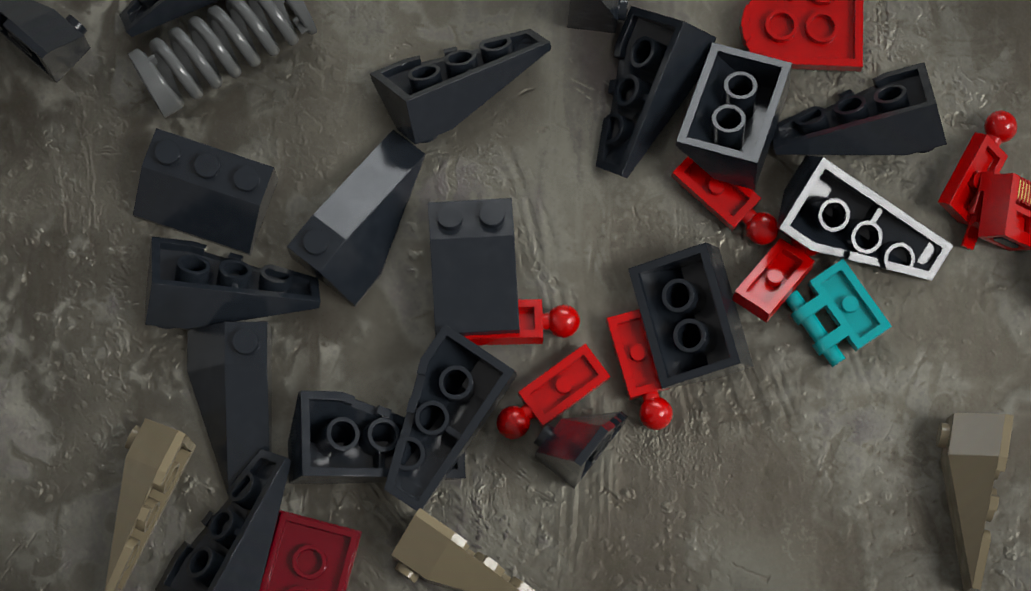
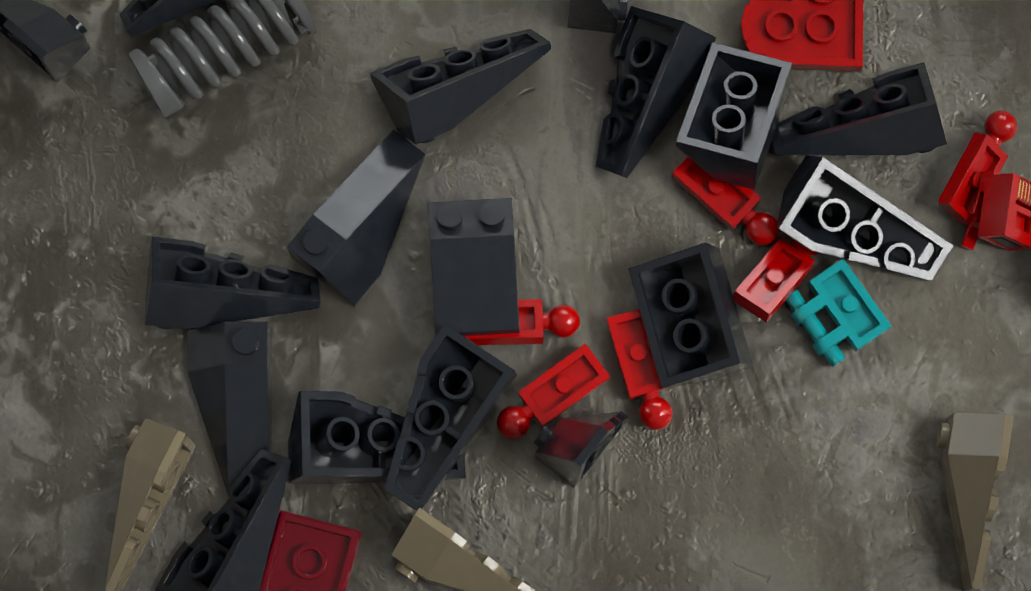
(204, 191): black slope -> none

